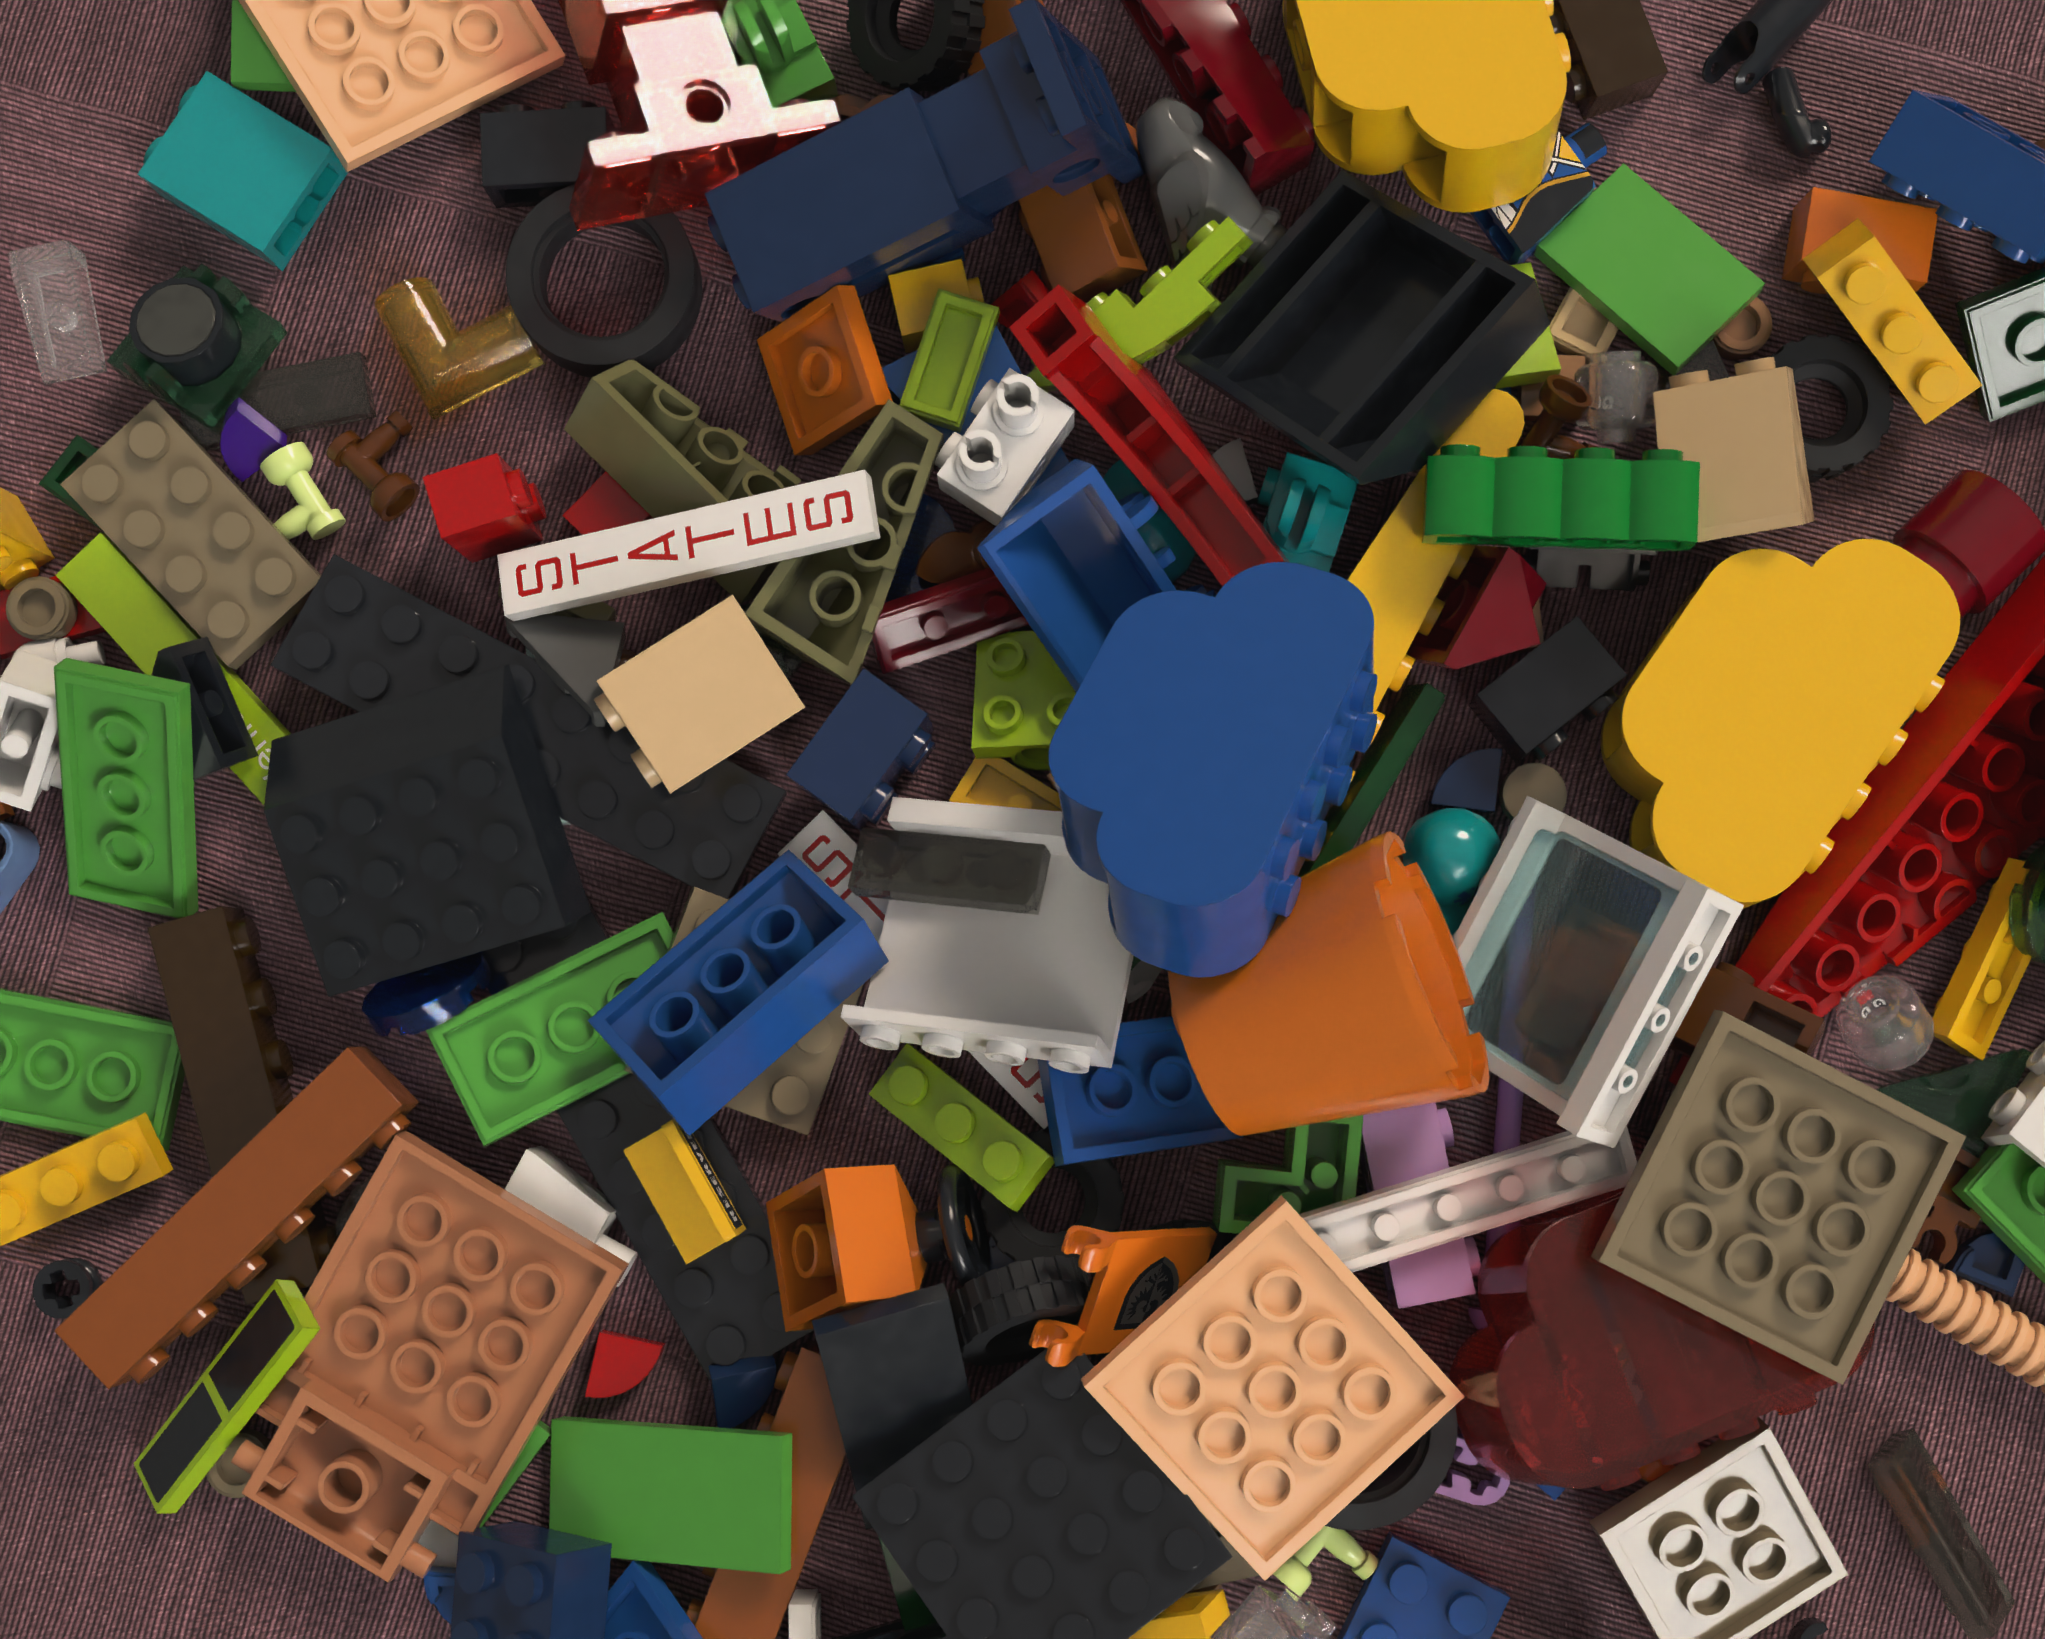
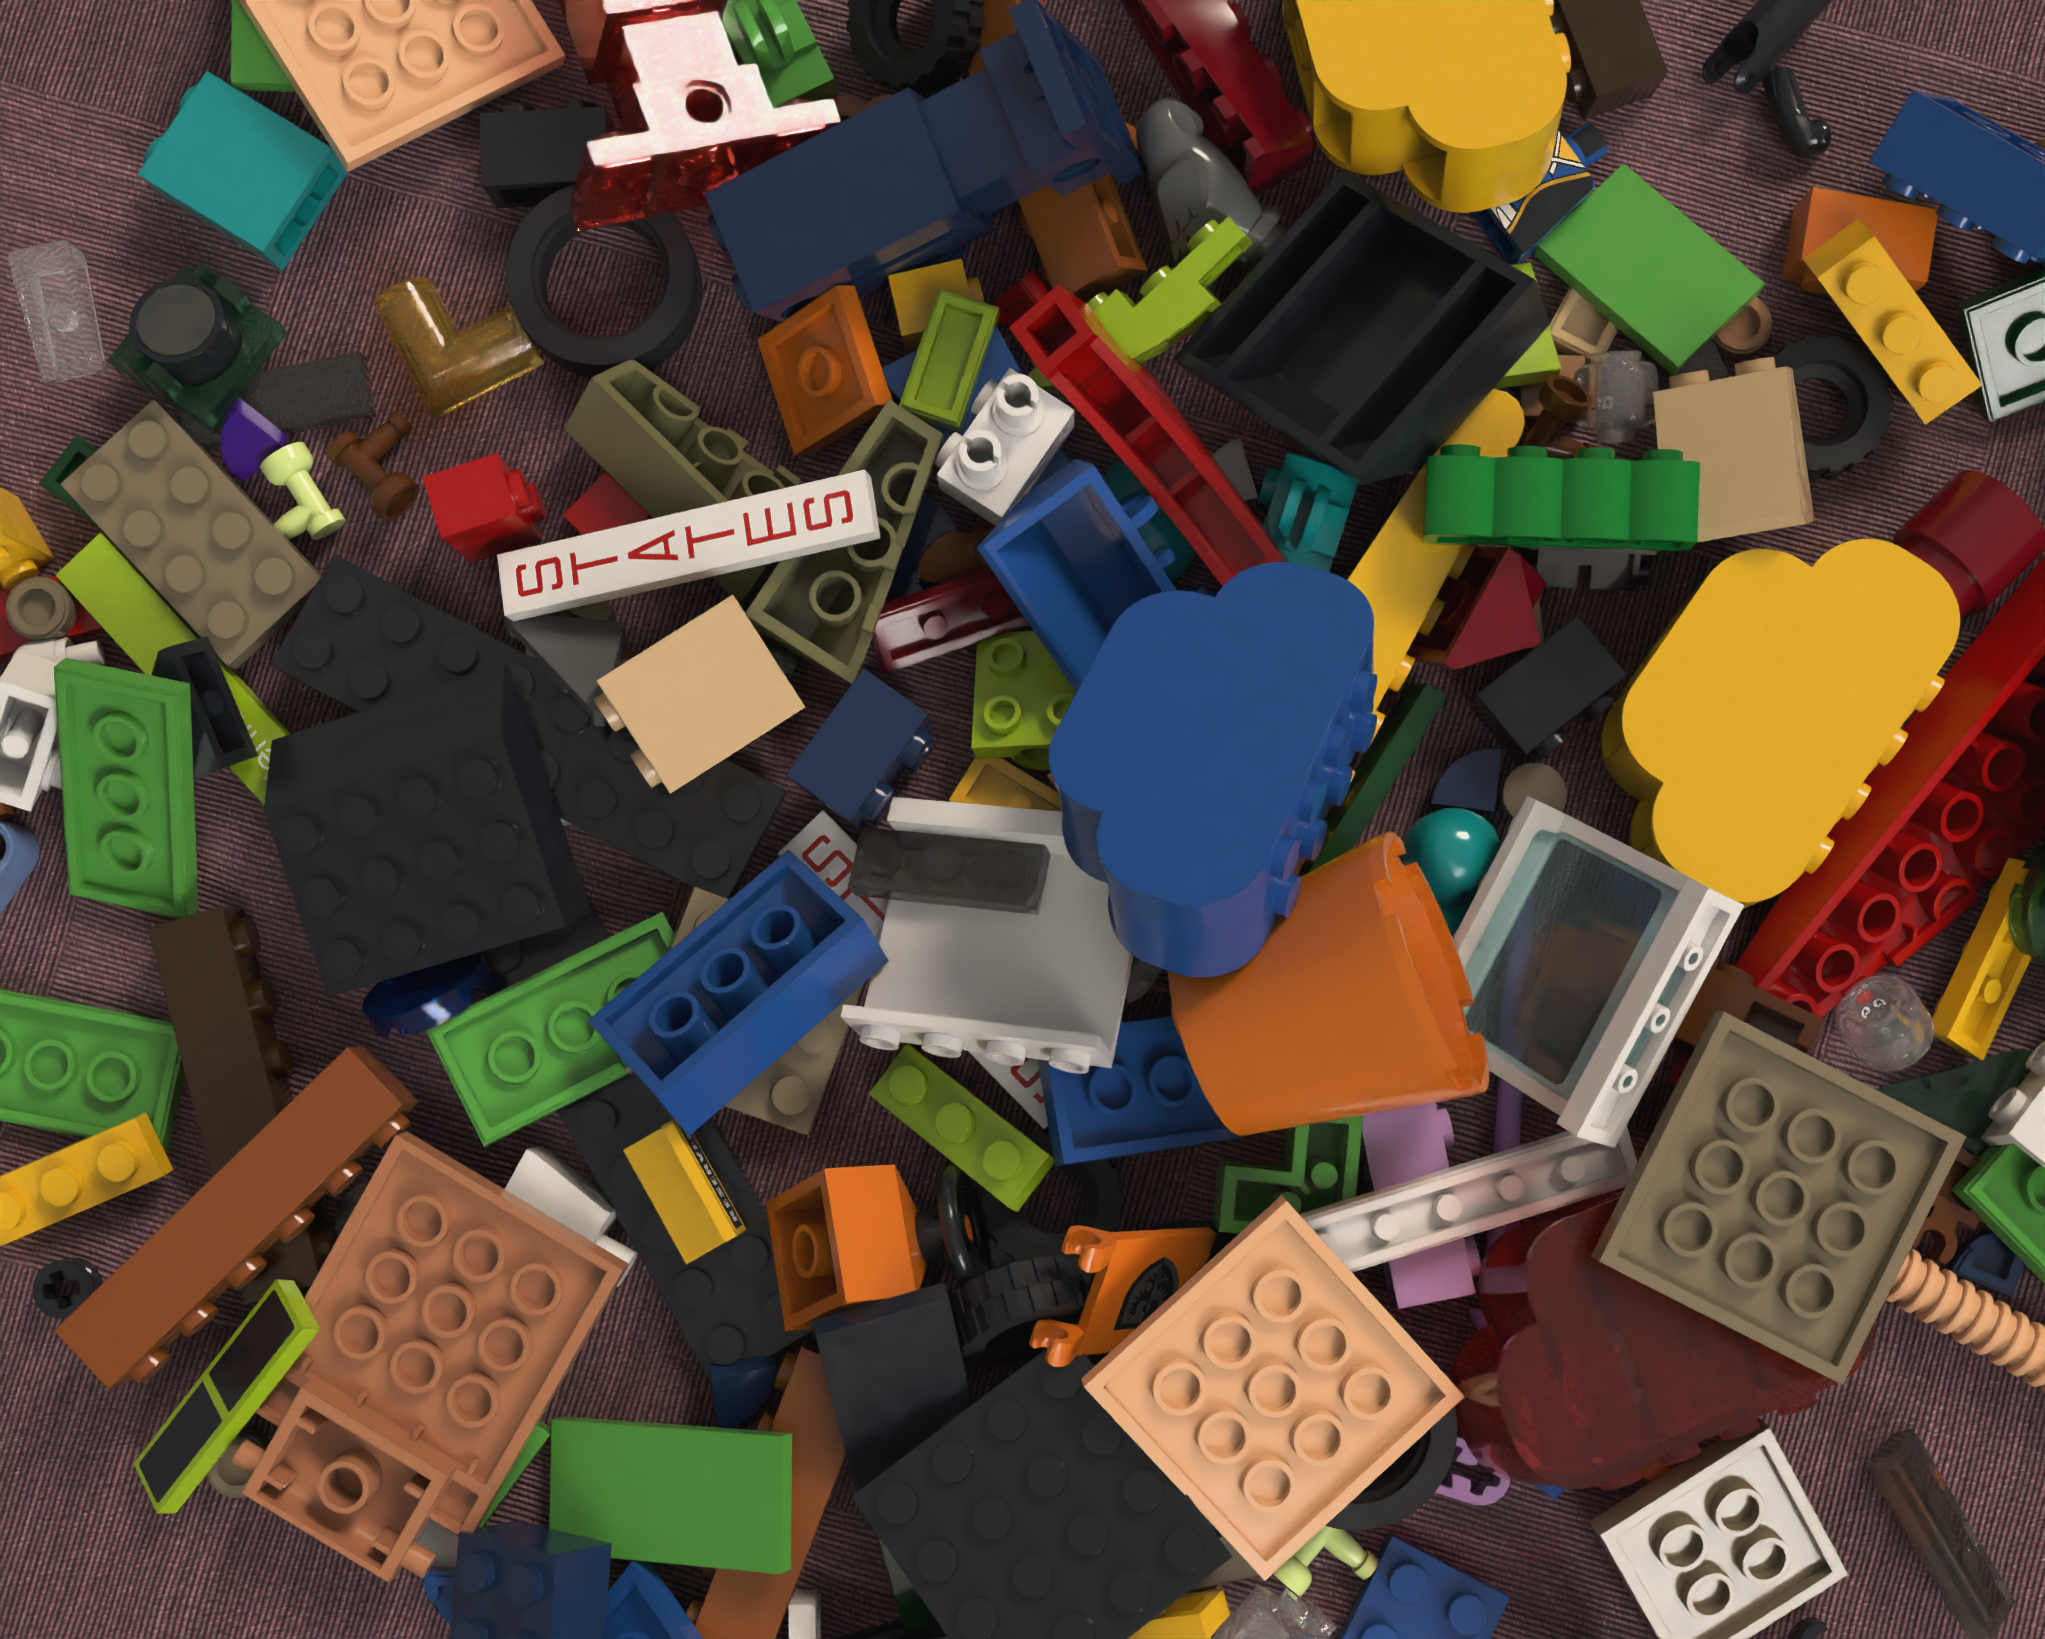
(621, 1363): red tile -> none

